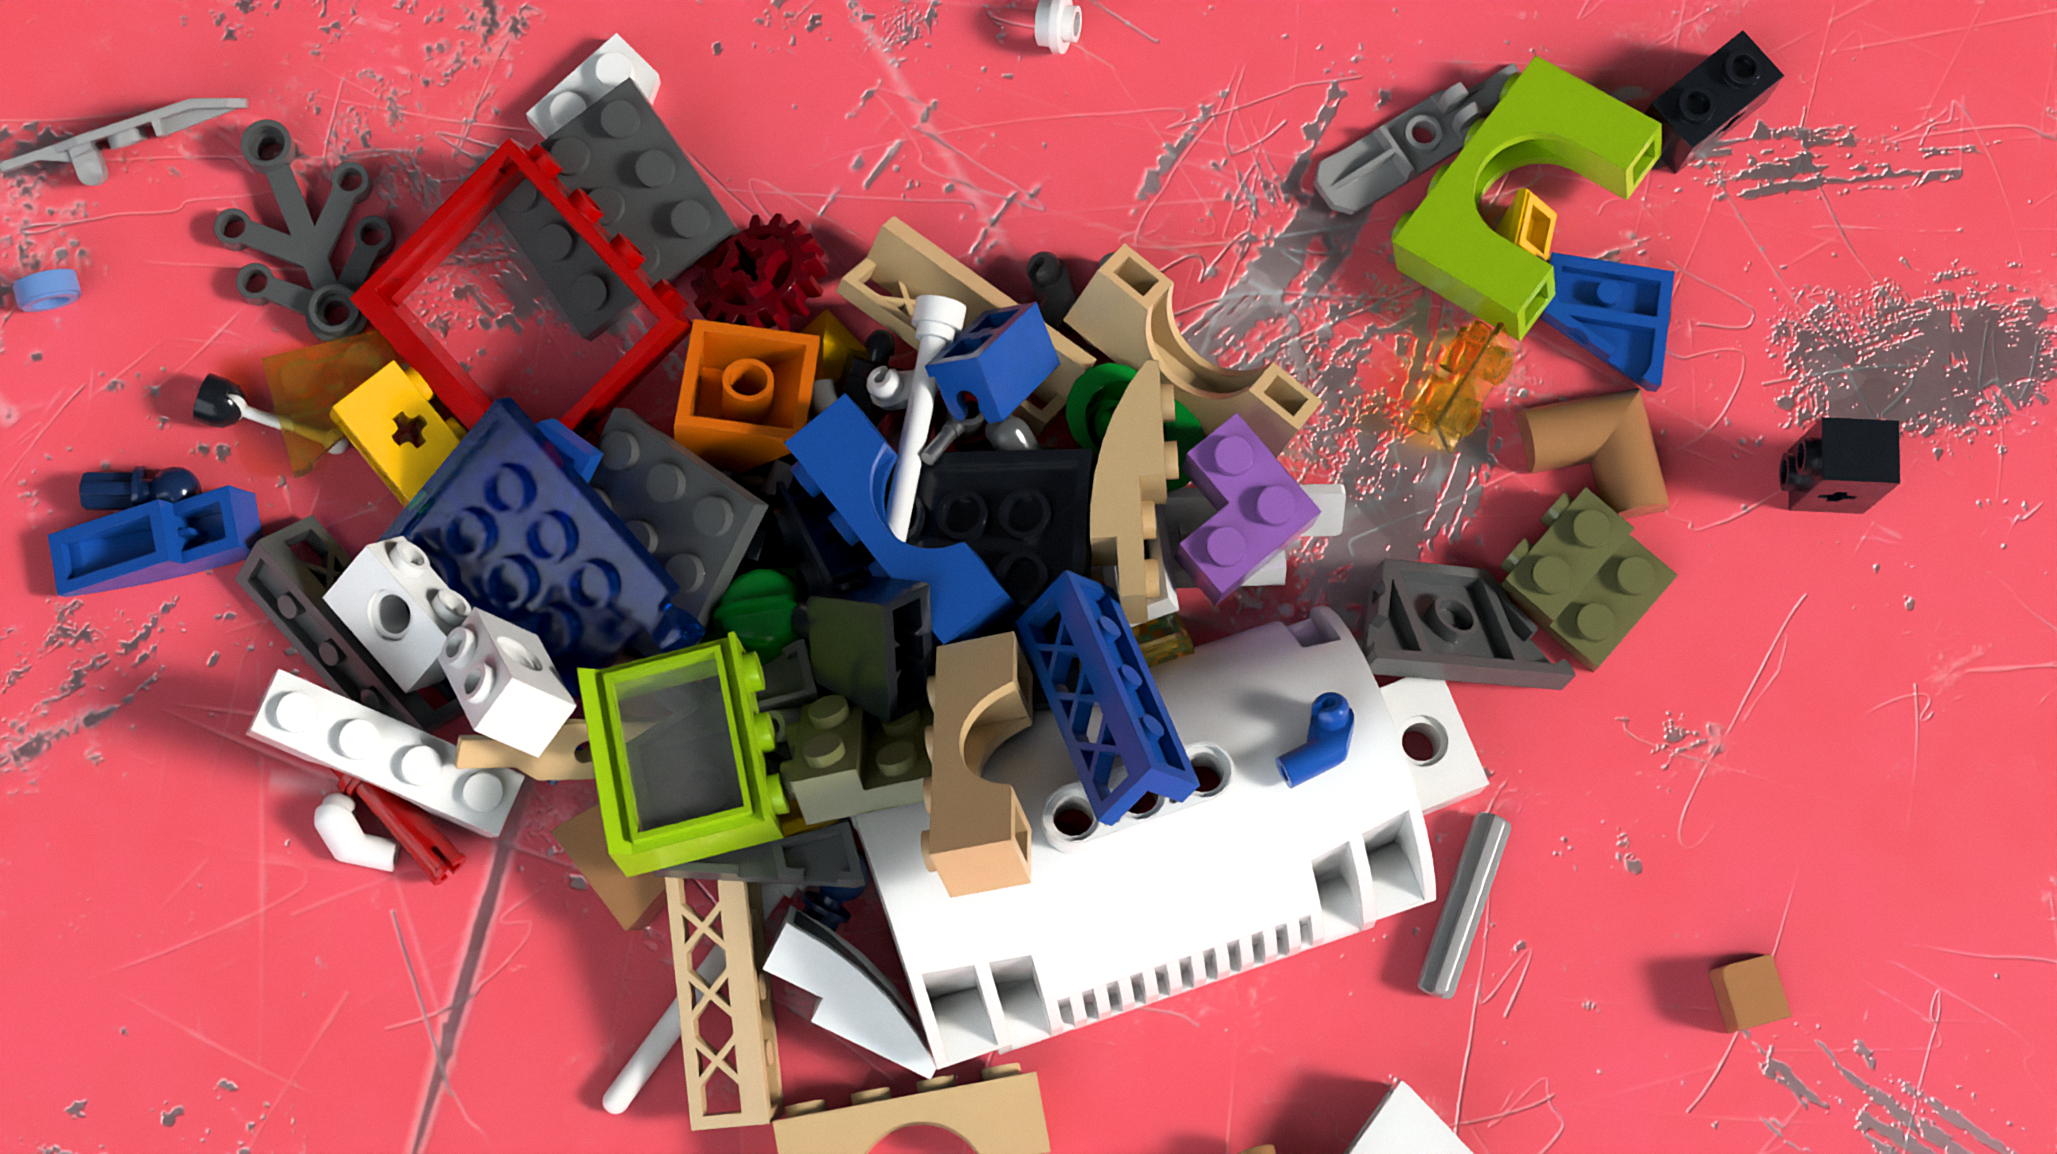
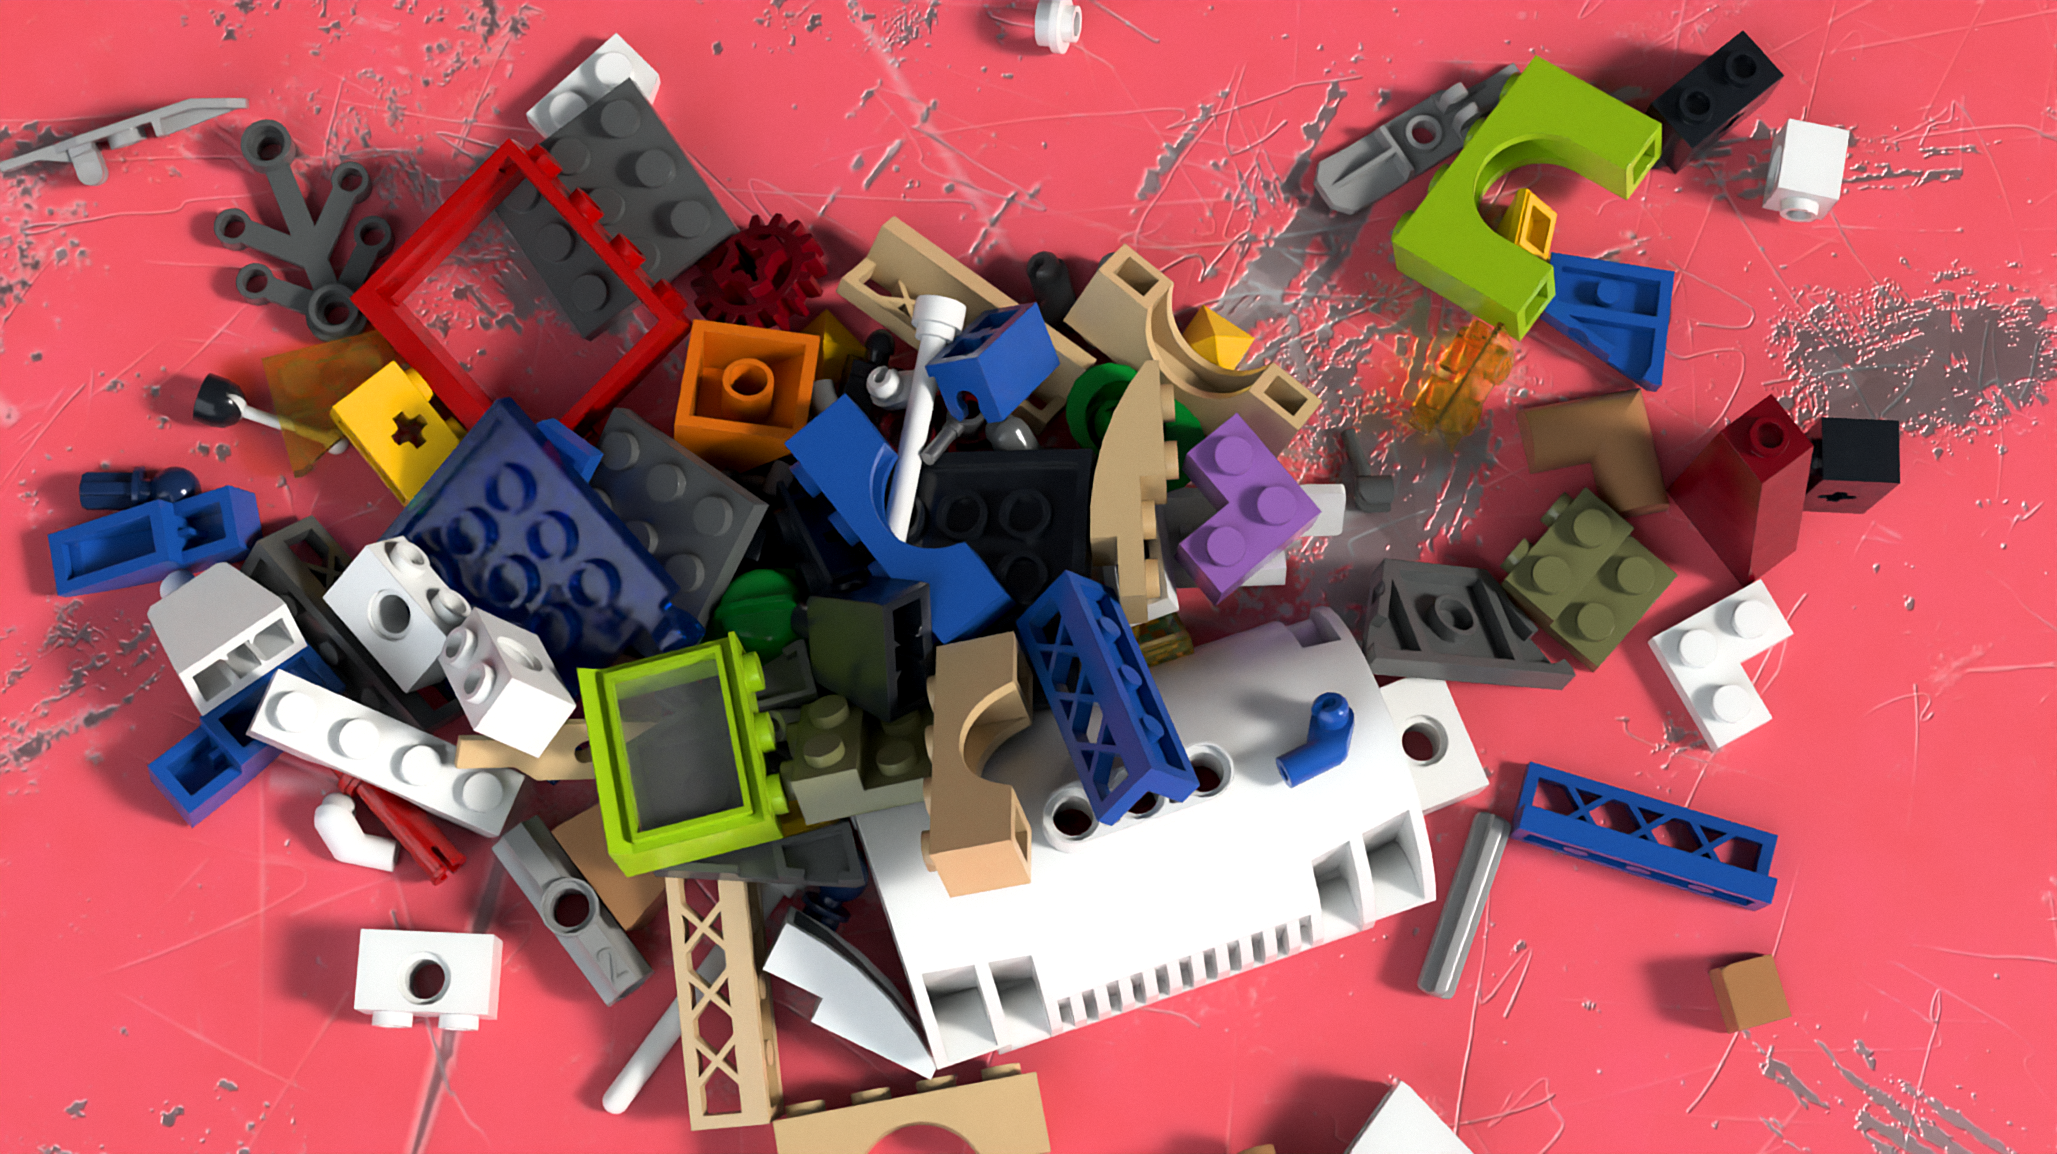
(47, 290): medium blue tile -> none
(218, 756): none -> blue slope
(222, 631): none -> white torso
(393, 958): none -> white brick
(549, 876): none -> light grey piece
(1217, 339): none -> yellow slope
(1370, 492): none -> dark grey hand
(1644, 855): none -> blue fence
(1706, 658): none -> white plate
(1749, 490): none -> dark red slope
(1805, 170): none -> white brick

